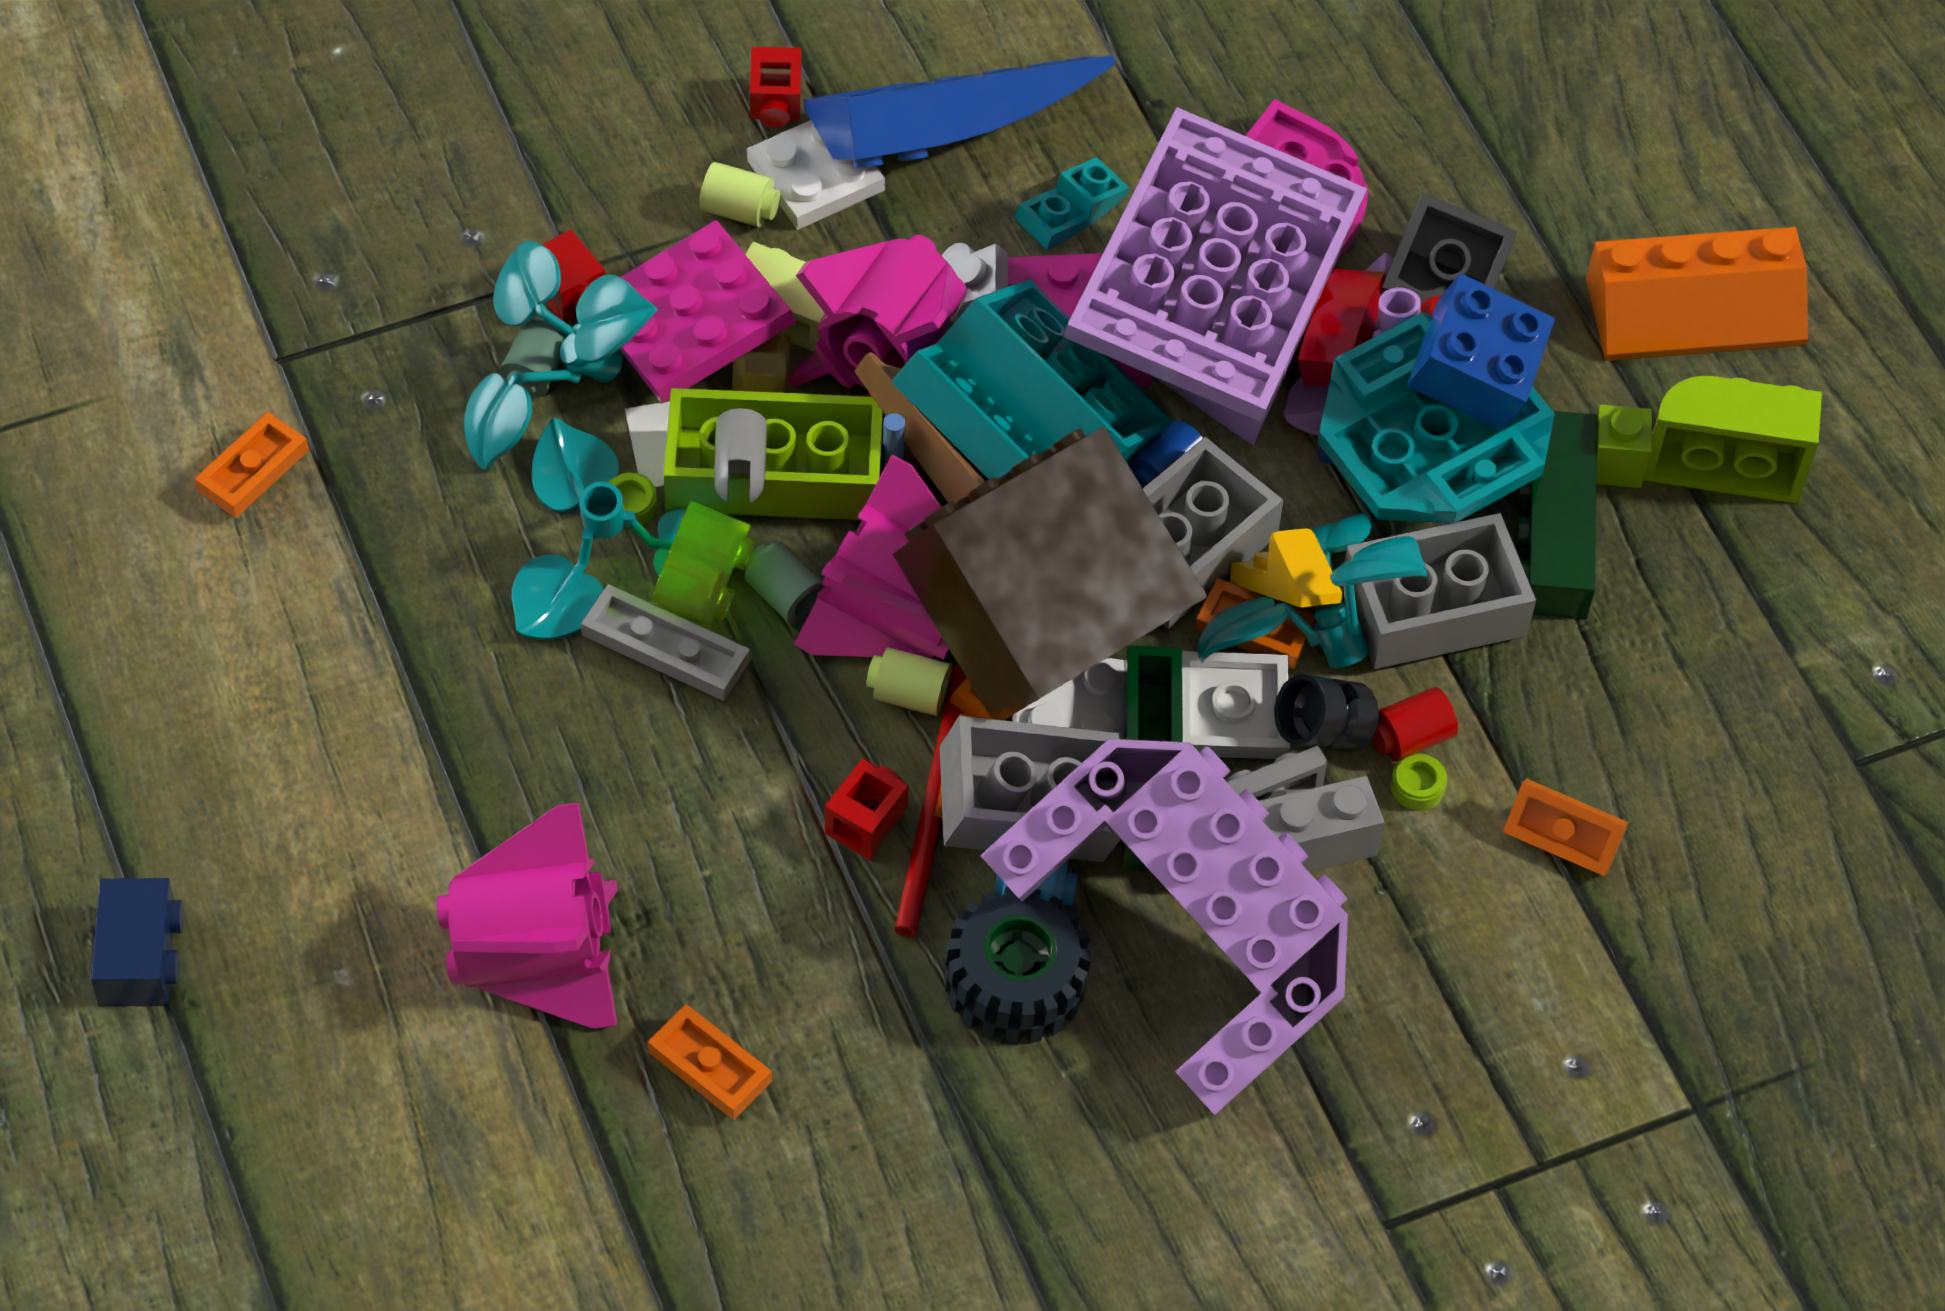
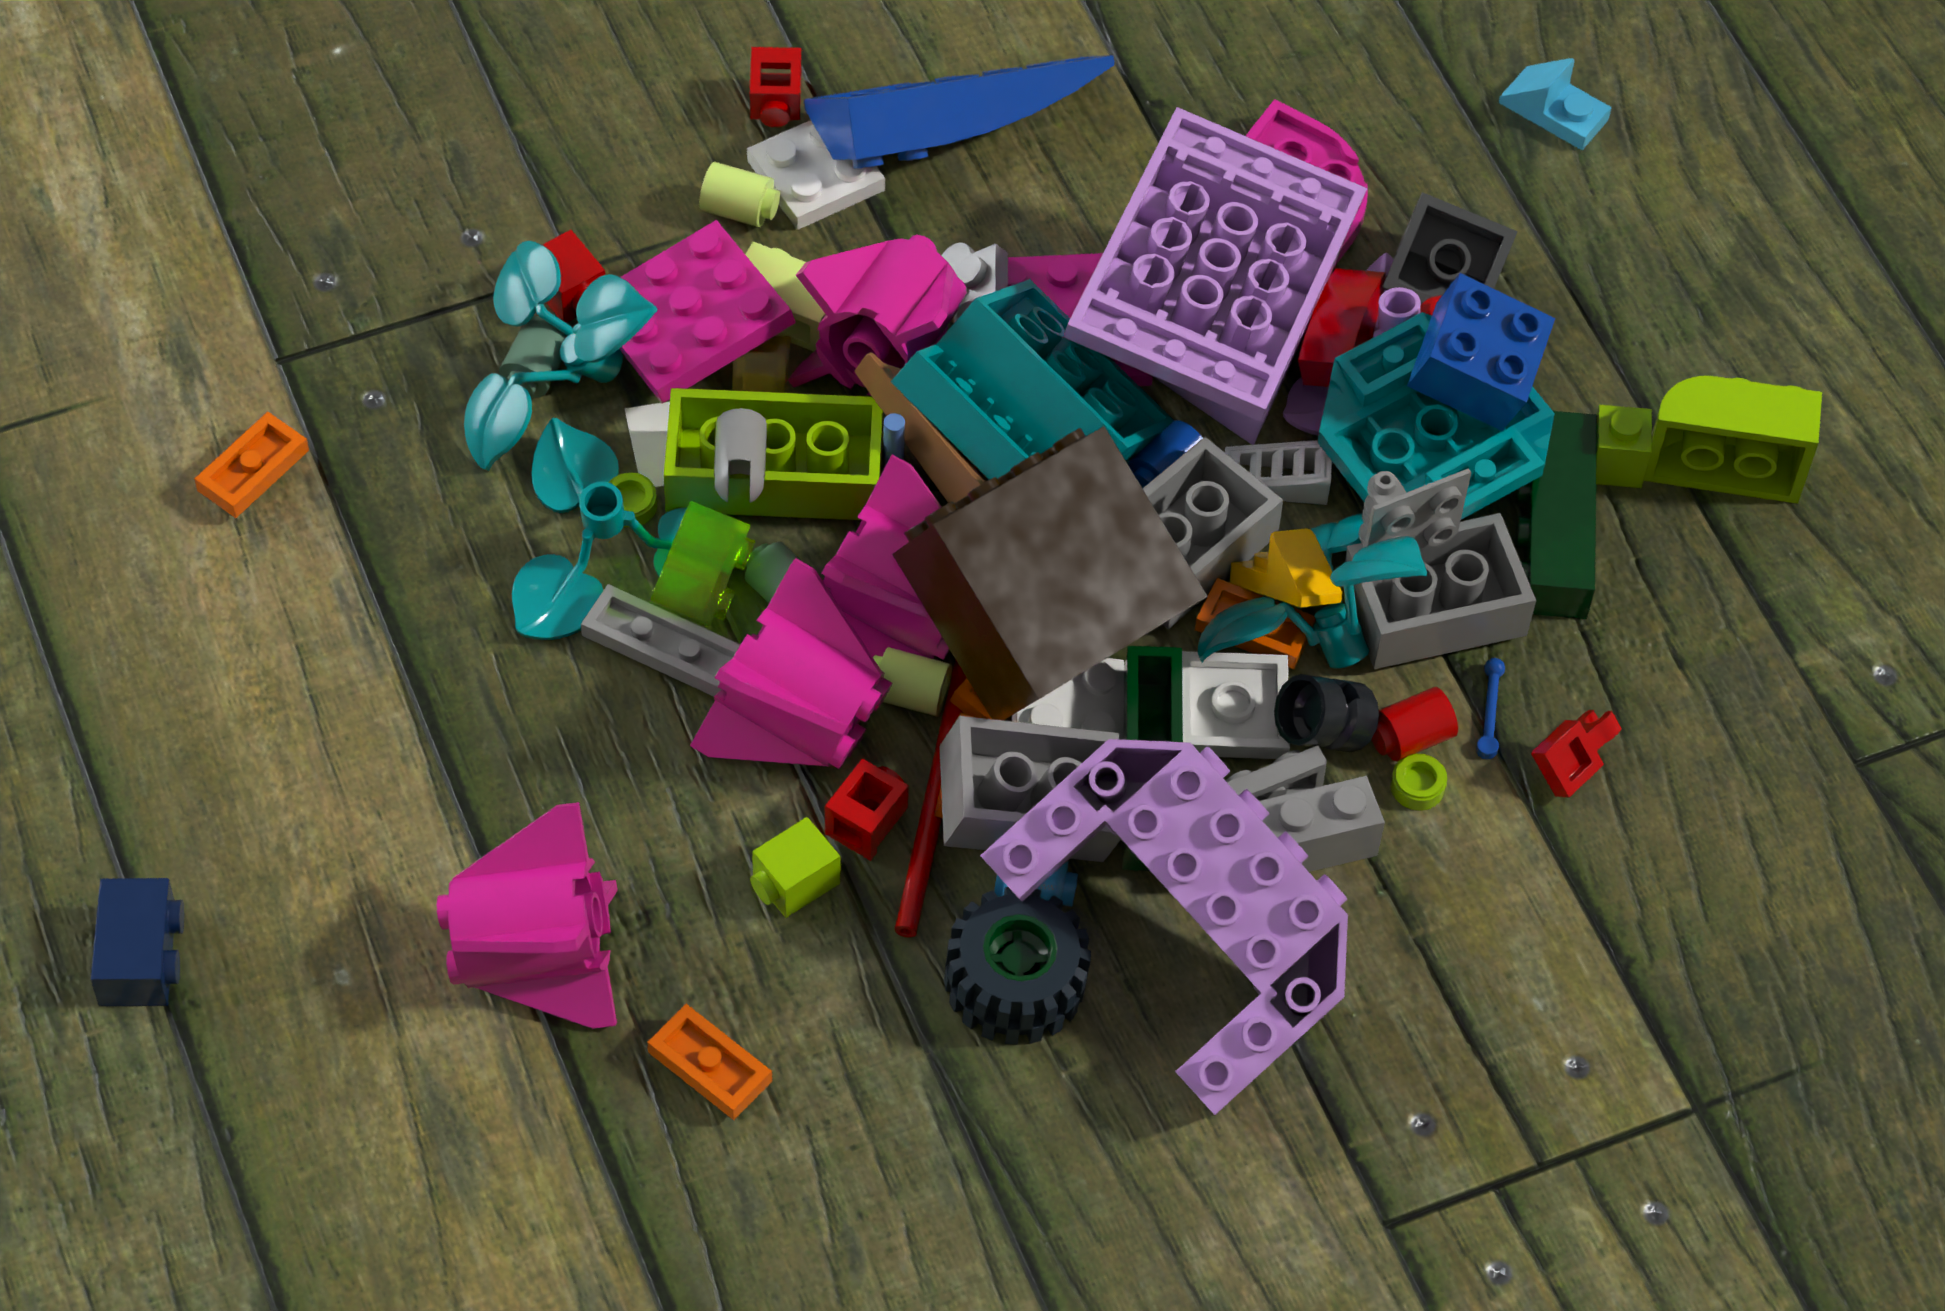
(795, 868): none -> lime brick
(796, 684): none -> dark pink brick
(1076, 203): teal slope -> none
(1291, 455): none -> white slope
(1426, 513): none -> light grey hinge
(1487, 745): none -> blue hinge
(1550, 101): none -> medium azure slope
(1565, 827): orange plate -> none
(1570, 751): none -> red plate
(1699, 293): orange slope -> none

